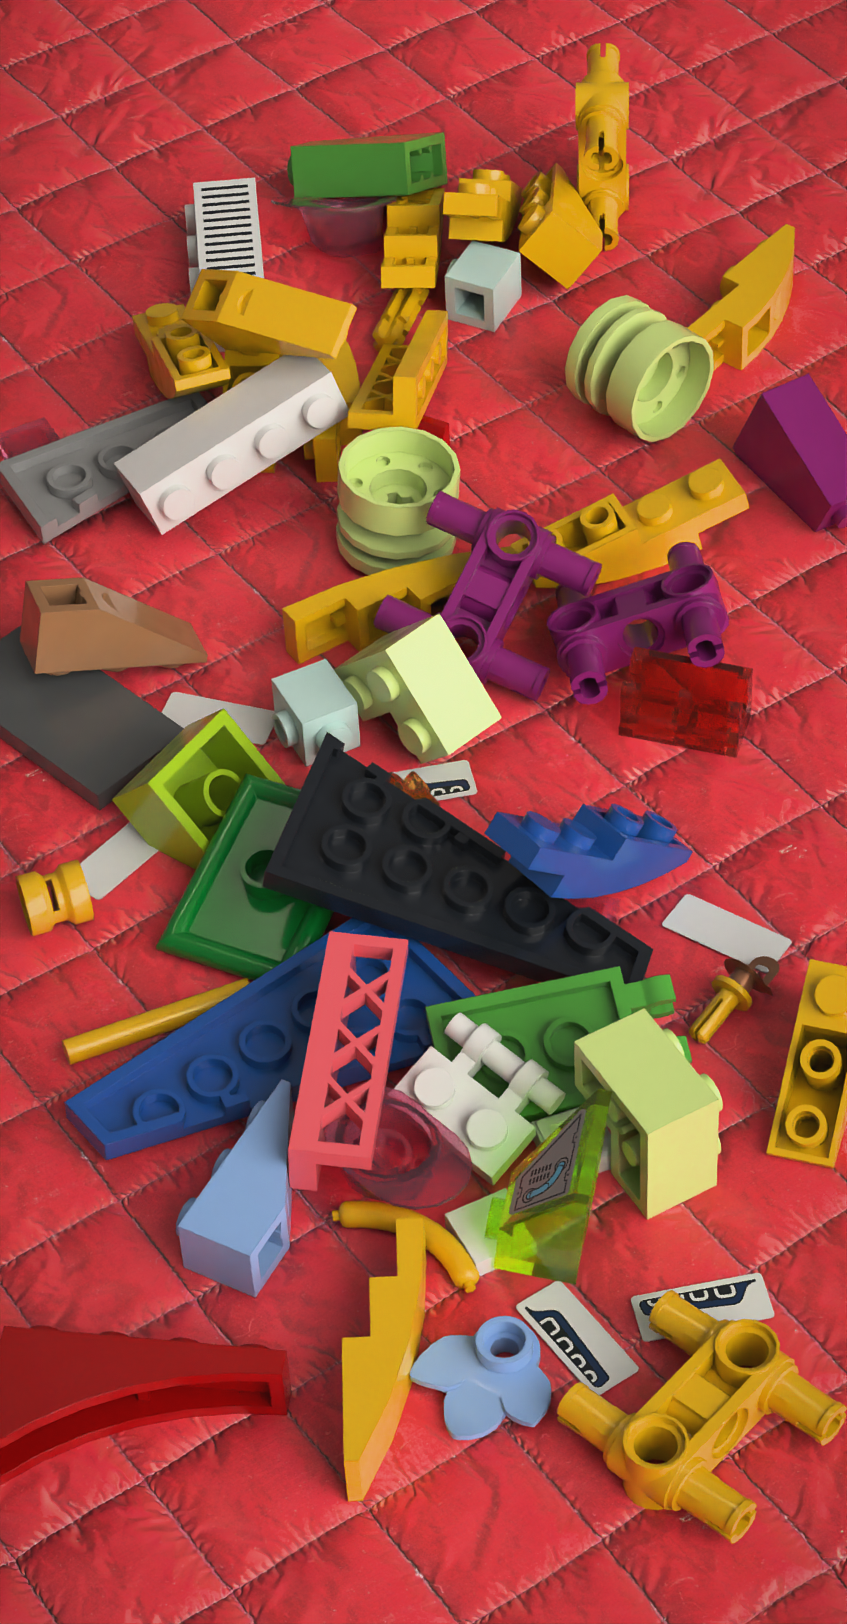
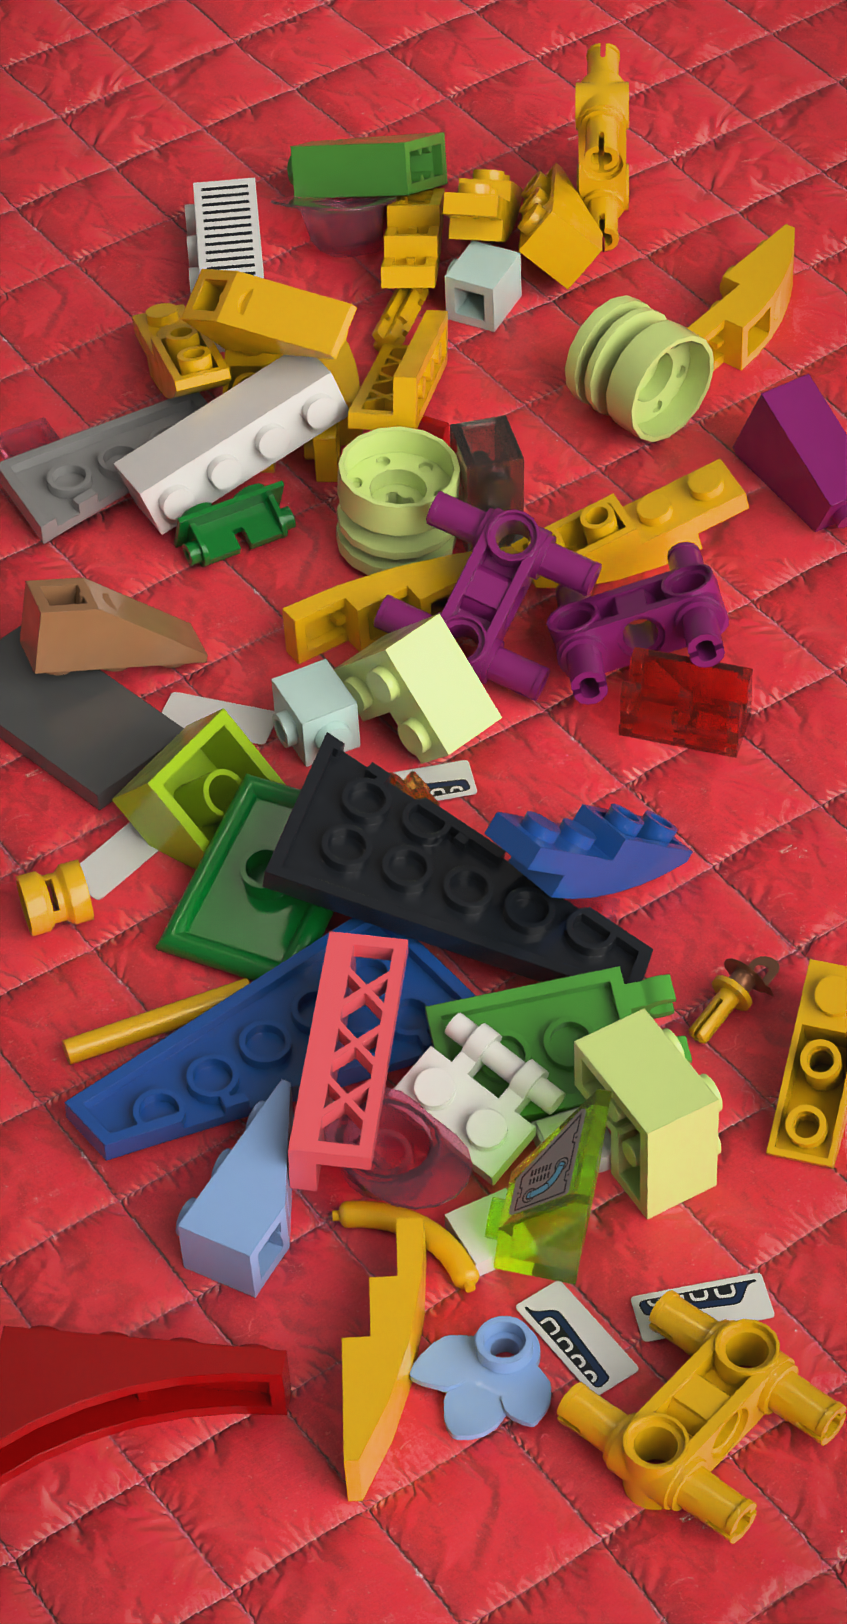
(209, 529): none -> green hinge
(489, 467): none -> clear smoke brick
(725, 931): white sticker -> none

